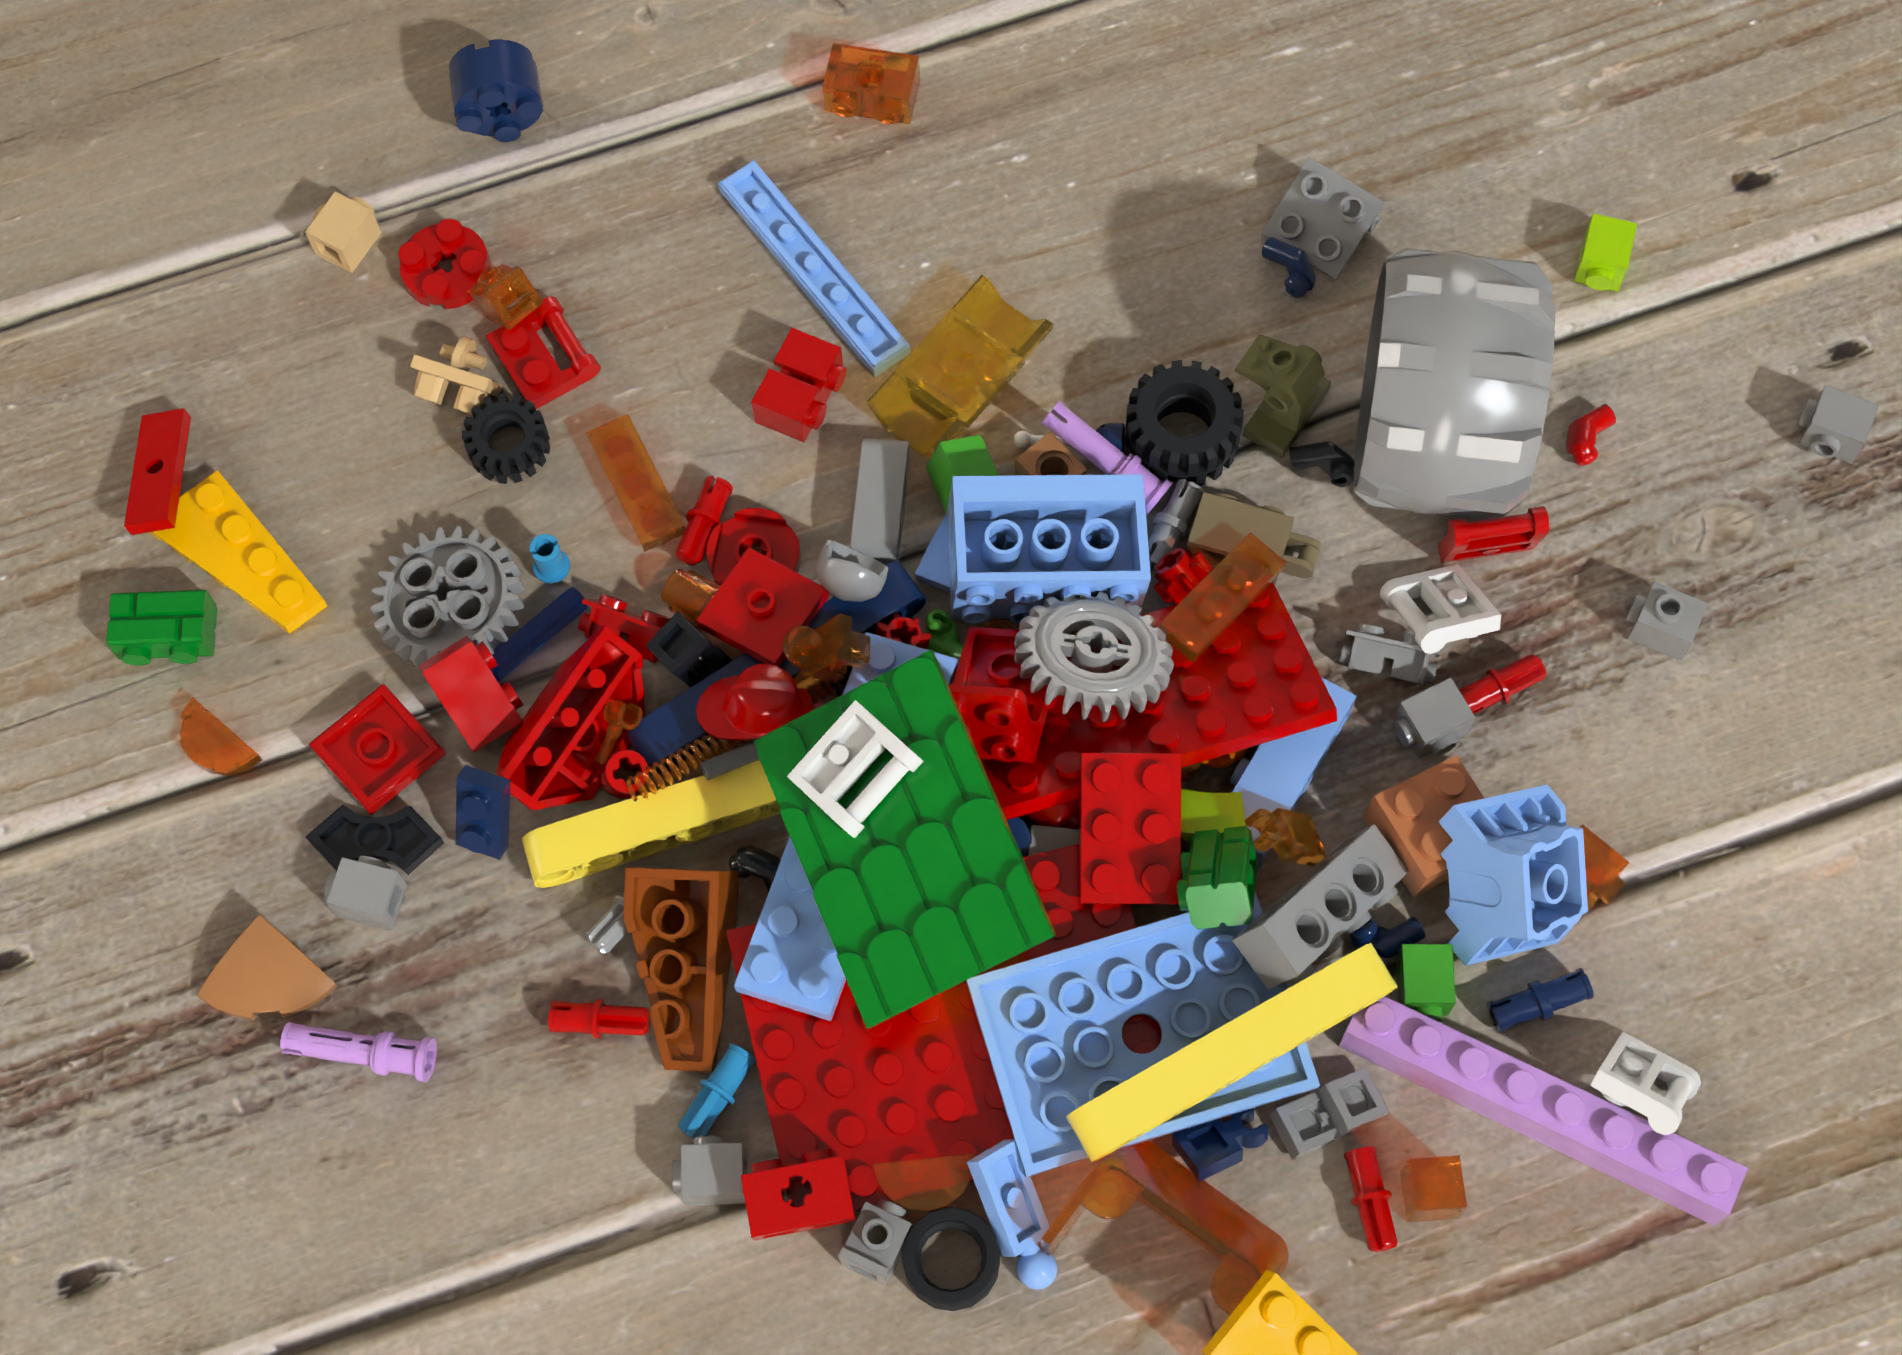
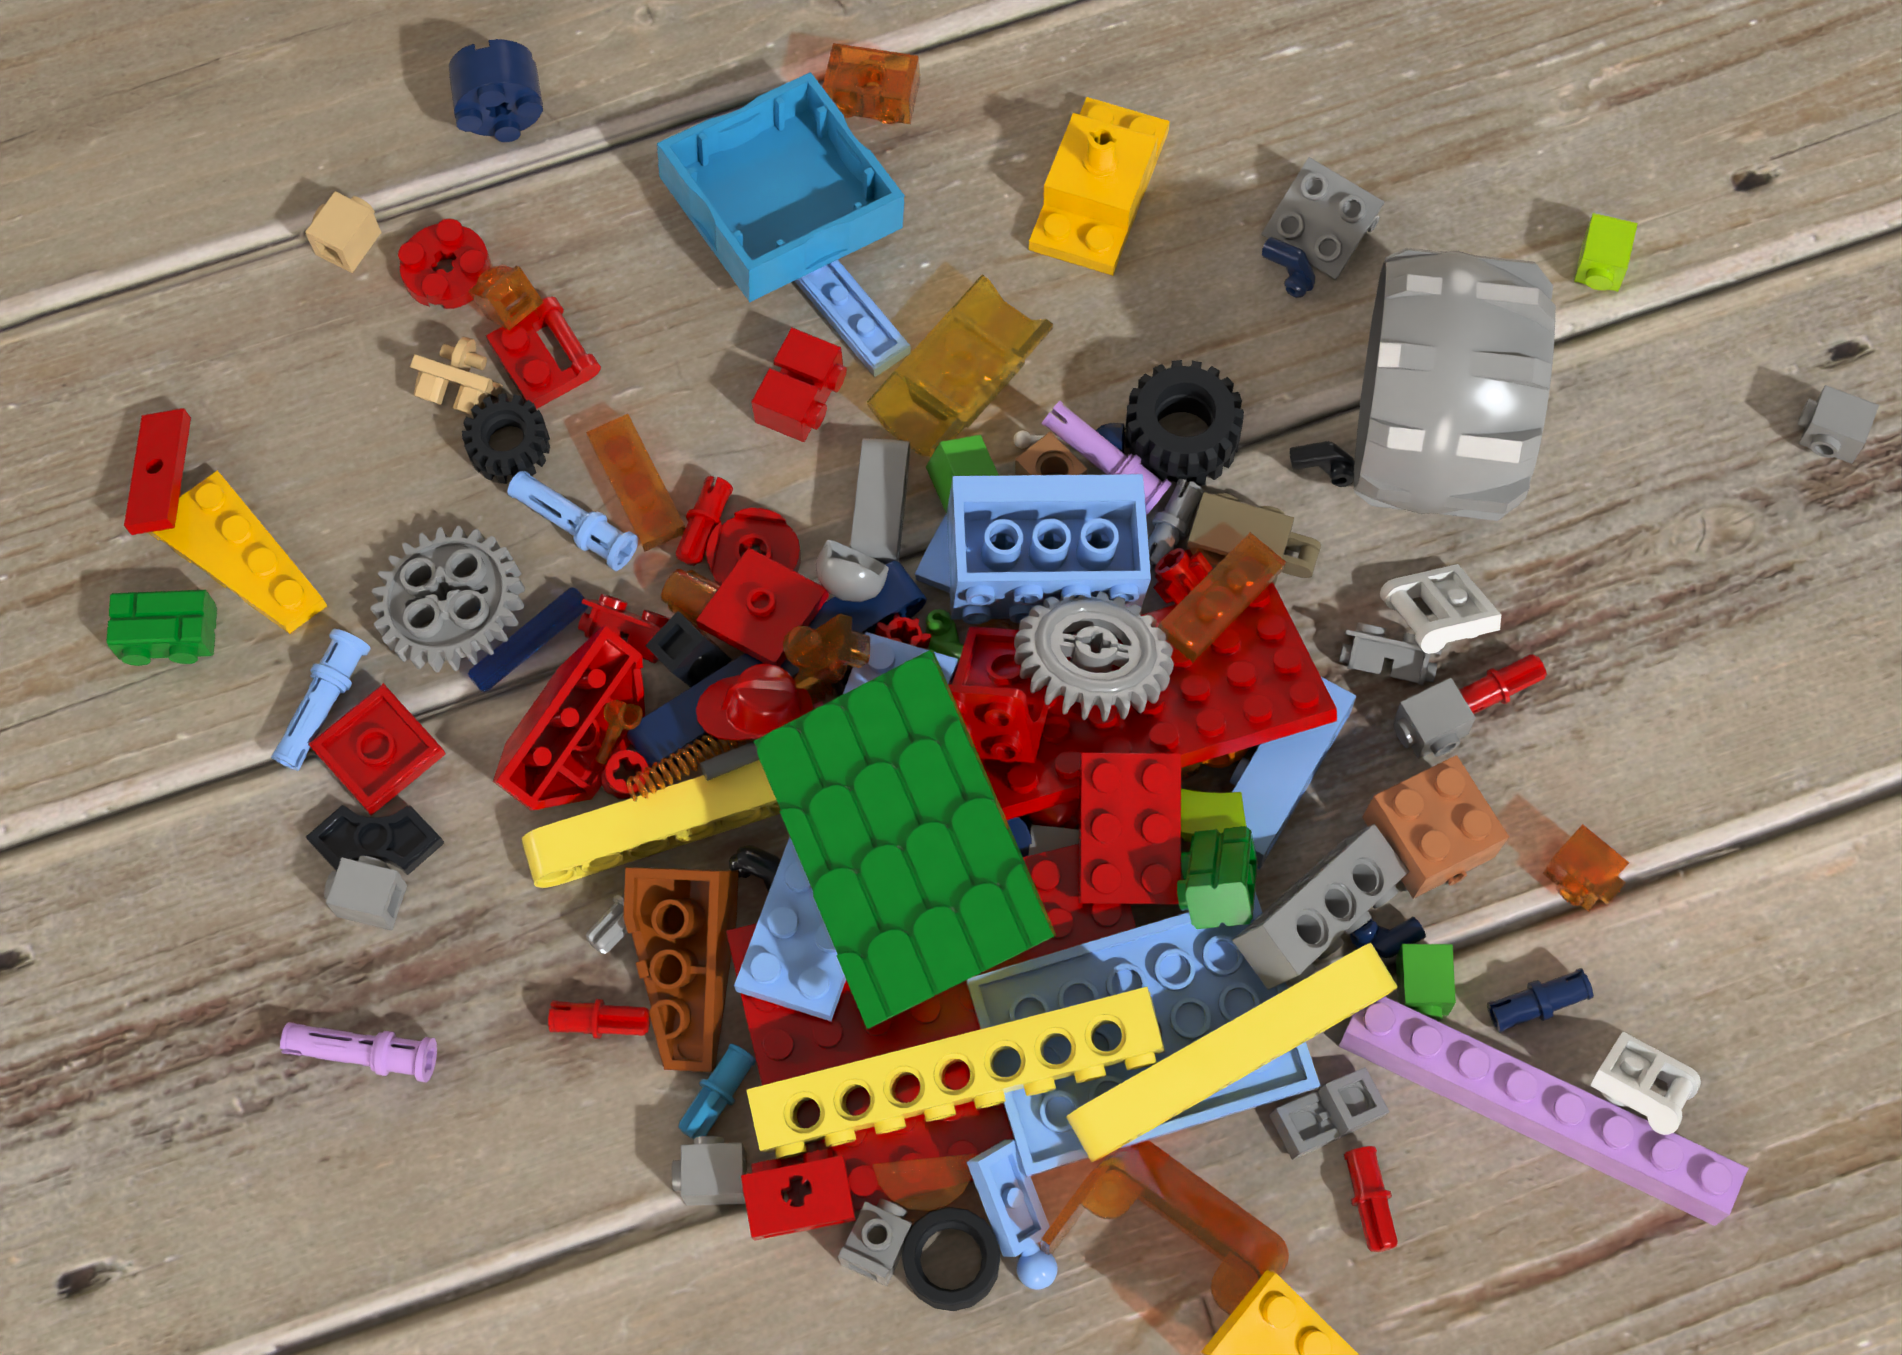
(213, 744): clear orange tile -> none
(264, 975): medium nougat brick -> none
(329, 680): none -> light blue pin
(471, 693): red piece -> none
(482, 812): dark blue plate -> none
(549, 561): dark azure pin -> none
(589, 529): none -> light blue pin
(777, 1103): none -> light yellow brick
(780, 186): none -> dark azure tile
(843, 758): white plate -> none
(1097, 184): none -> yellow brick
(1217, 1144): dark blue plate -> none
(1289, 834): clear orange plate -> none
(1292, 386): olive tile -> none
(1433, 1188): clear orange brick -> none
(1494, 535): red plate -> none
(1513, 874): light blue slope -> none
(1583, 434): red arm -> none
(1665, 620): light grey brick -> none

